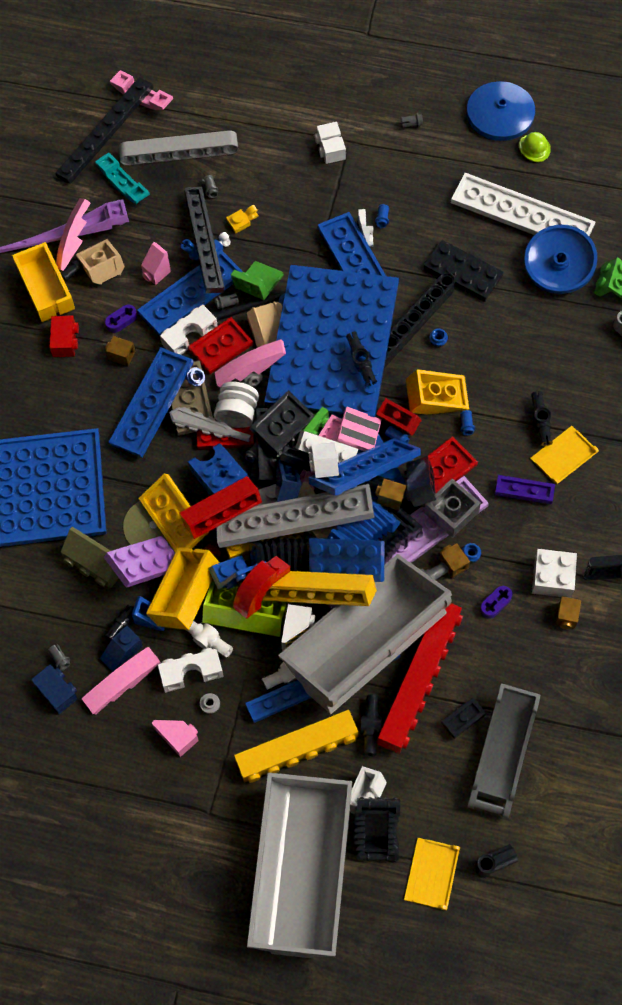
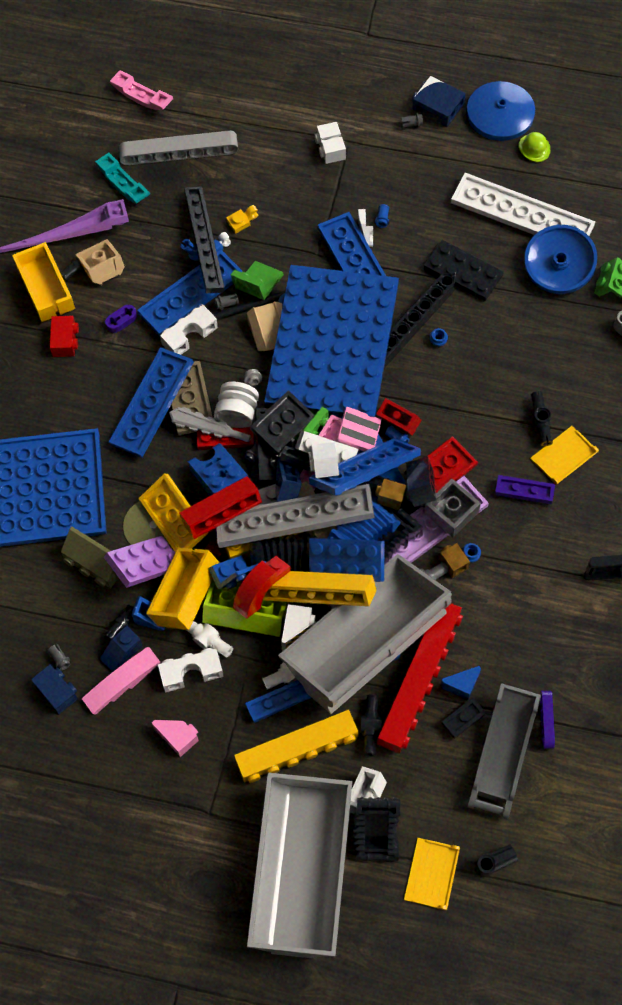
(69, 241): bright pink slope -> none
(104, 130): black plate -> none
(120, 351): pearl gold brick -> none
(155, 264): bright pink slope -> none
(200, 375): plate -> none
(210, 709): light grey plate -> none
(211, 189): dark grey pin -> none
(220, 345): red tile -> none
(254, 360): bright pink slope -> none
(365, 366): black pin -> none
(436, 392): yellow slope -> none
(439, 99): none -> dark blue panel
(462, 683): none -> blue slope
(467, 424): blue pin -> none
(499, 605): dark purple beam -> none
(547, 720): none -> dark purple beam
(554, 573): white brick -> none
(568, 613): pearl gold brick -> none

